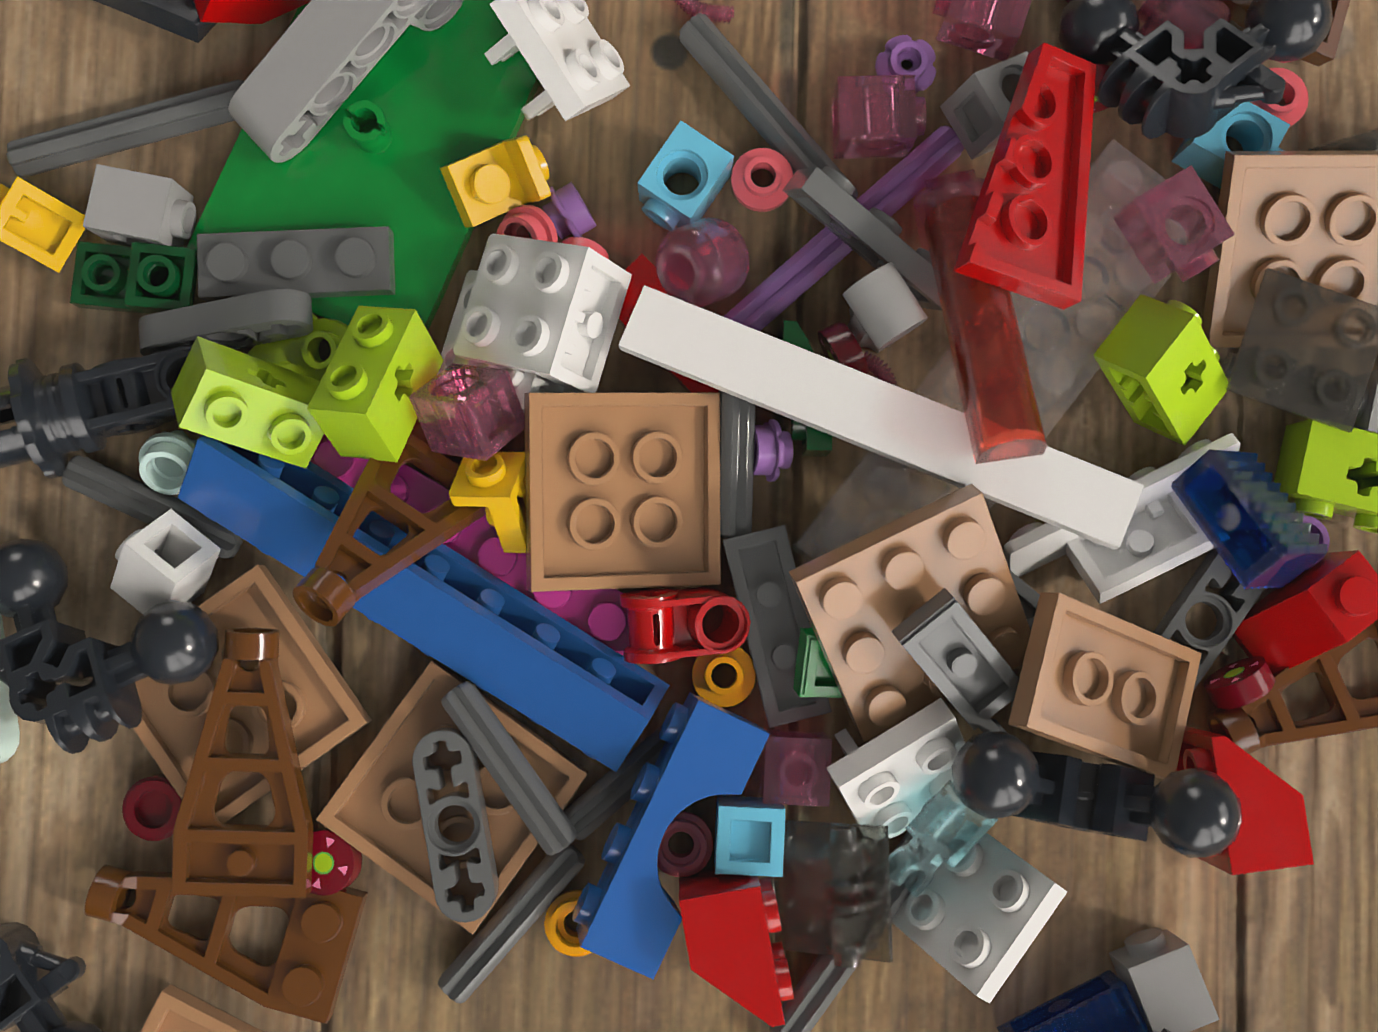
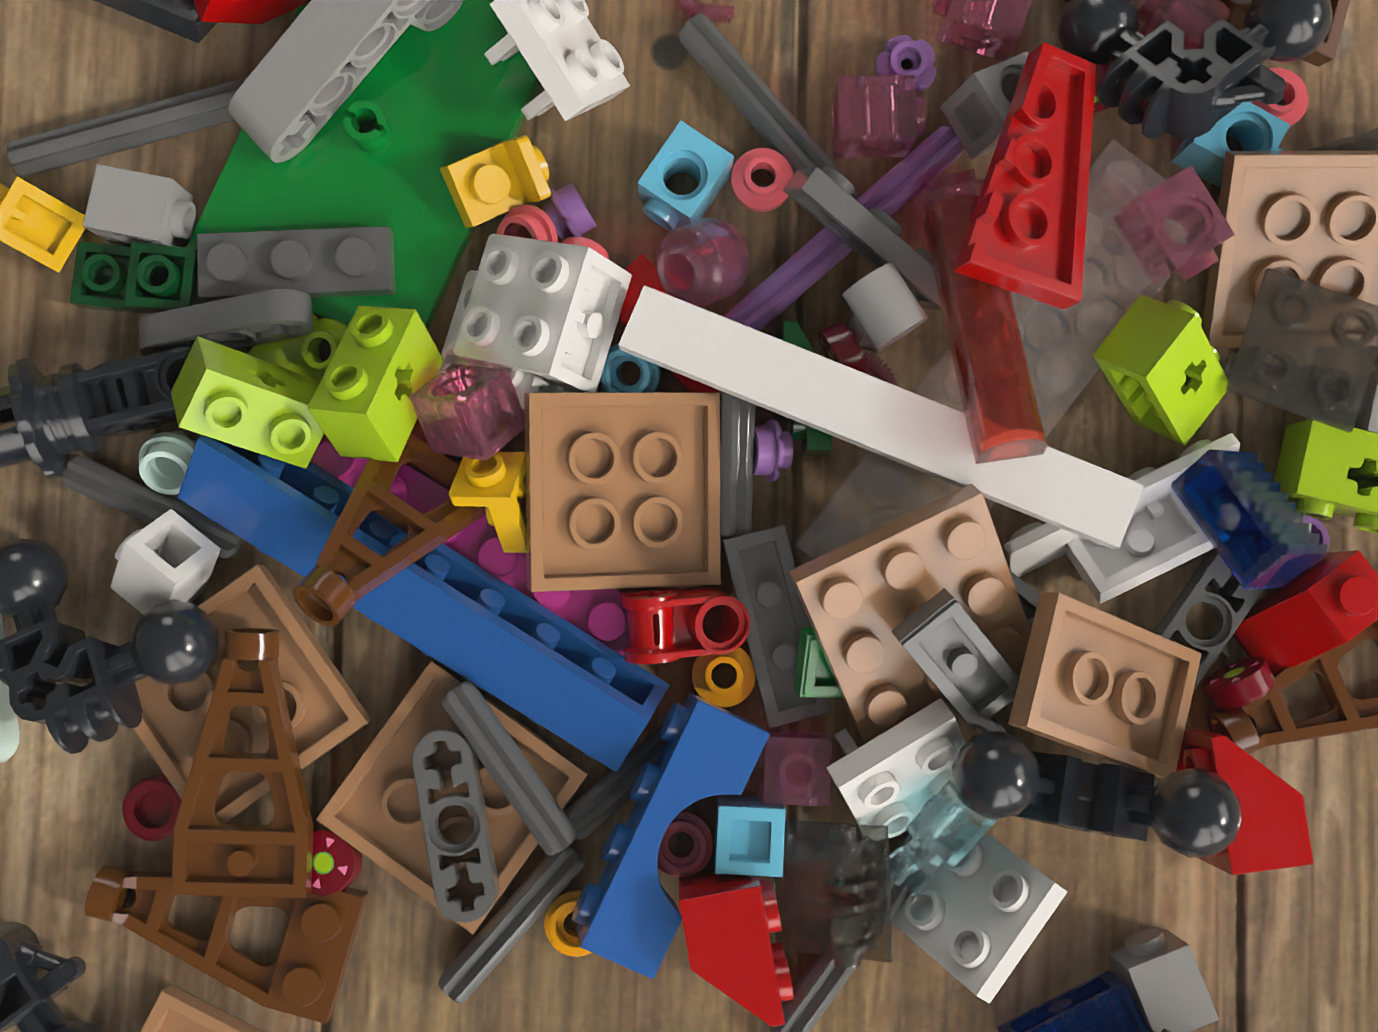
(611, 378): none -> medium azure plate

